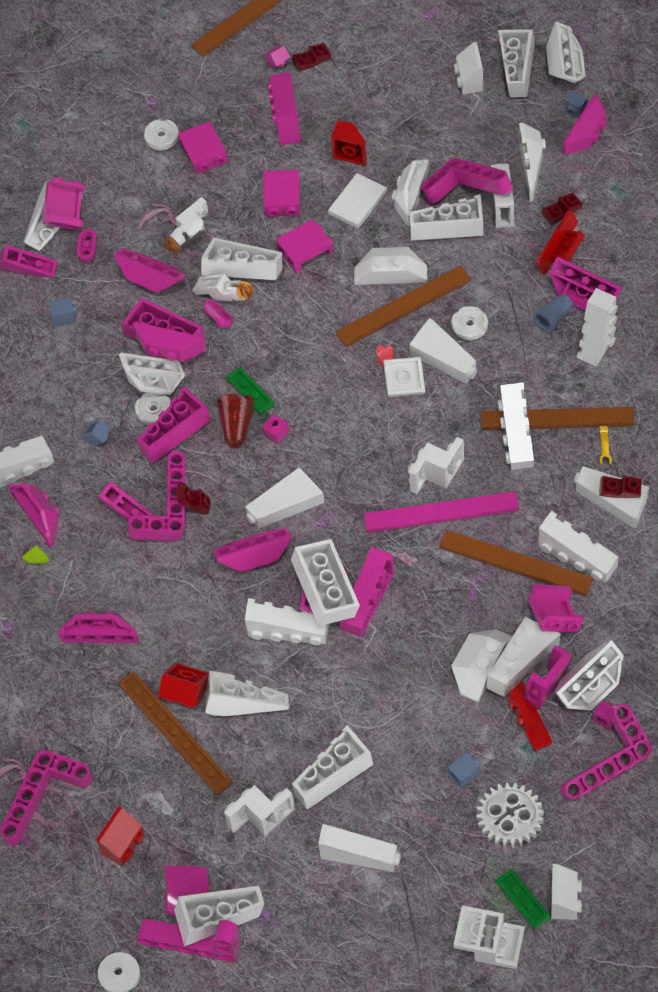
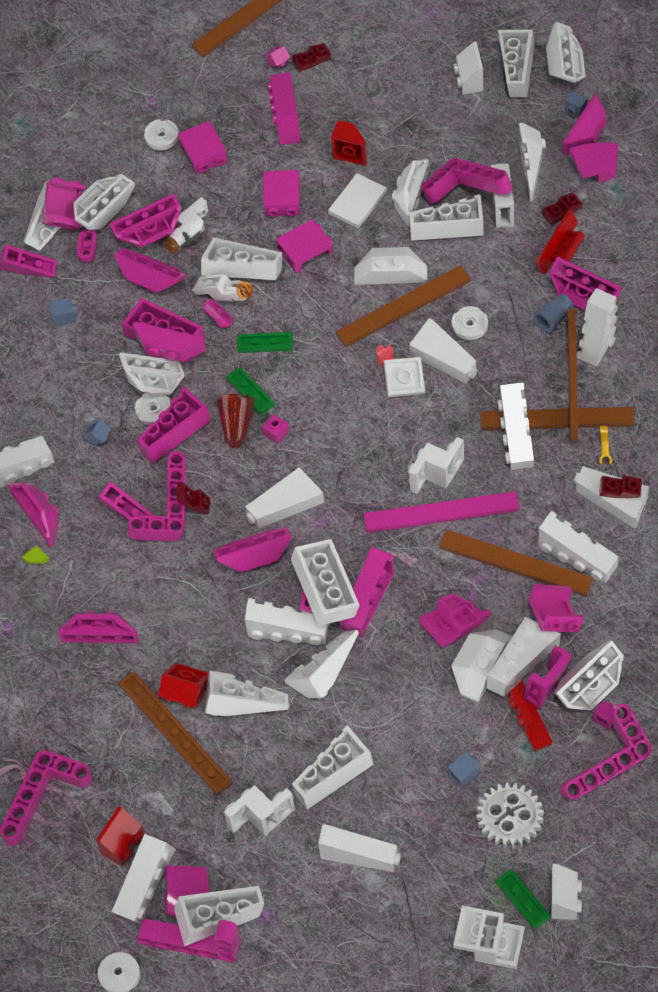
(102, 201): none -> white wedge
(143, 878): none -> white wedge
(148, 222): none -> dark pink wedge
(265, 342): none -> green tile
(322, 671): none -> white wedge
(452, 619): none -> dark pink slope
(572, 368): none -> dark orange tile
(596, 160): none -> dark pink slope

